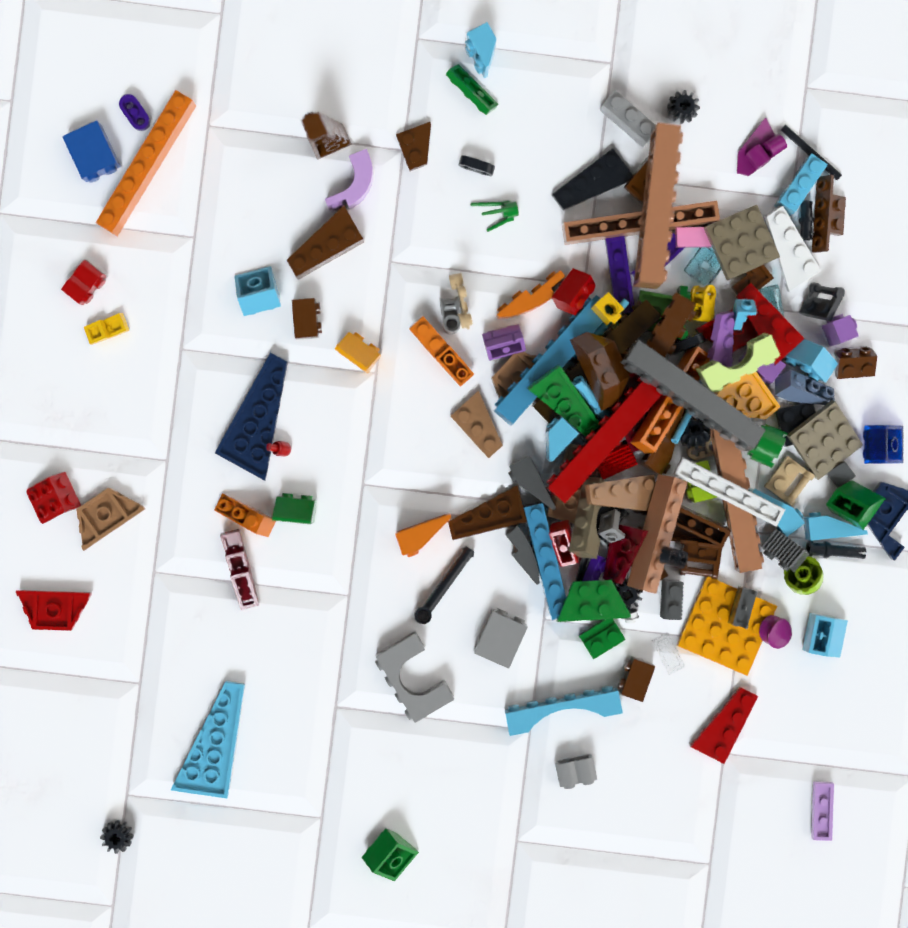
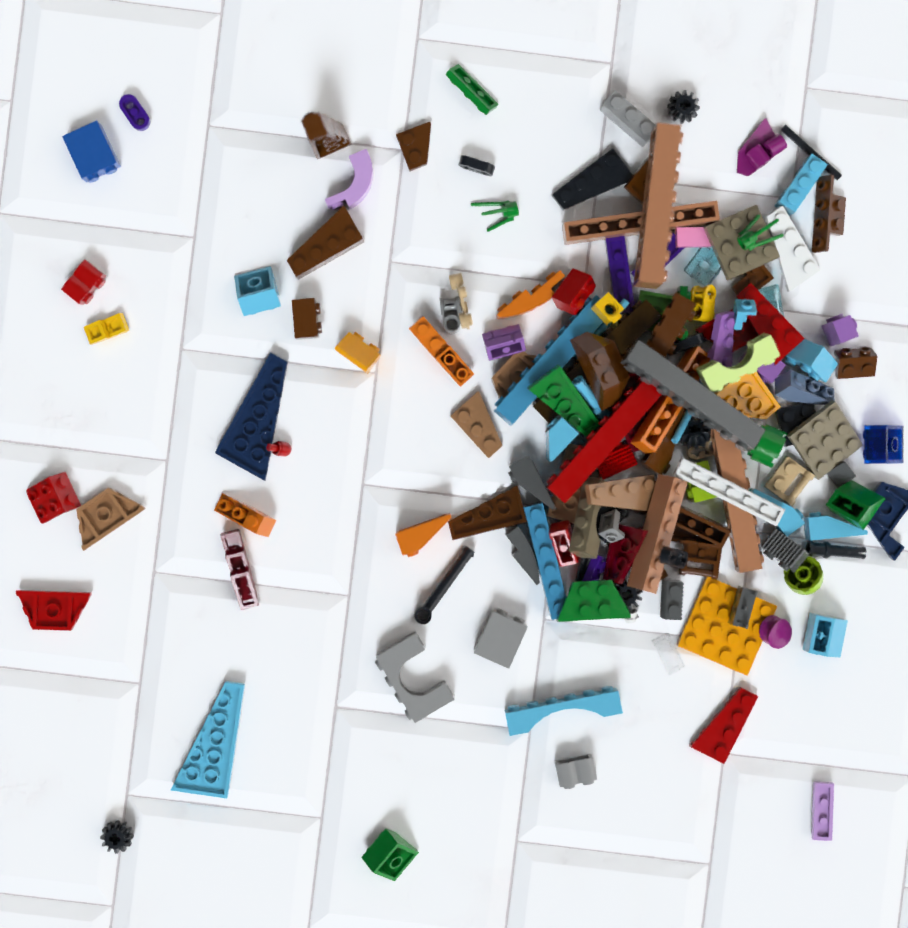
(146, 163): orange brick -> none
(294, 510): green slope -> none
(481, 46): medium azure slope -> none
(601, 637): green plate -> none
(636, 678): reddish brown brick -> none
(748, 239): none -> green plant
(806, 220): black pin -> none
(819, 307): black plate -> none

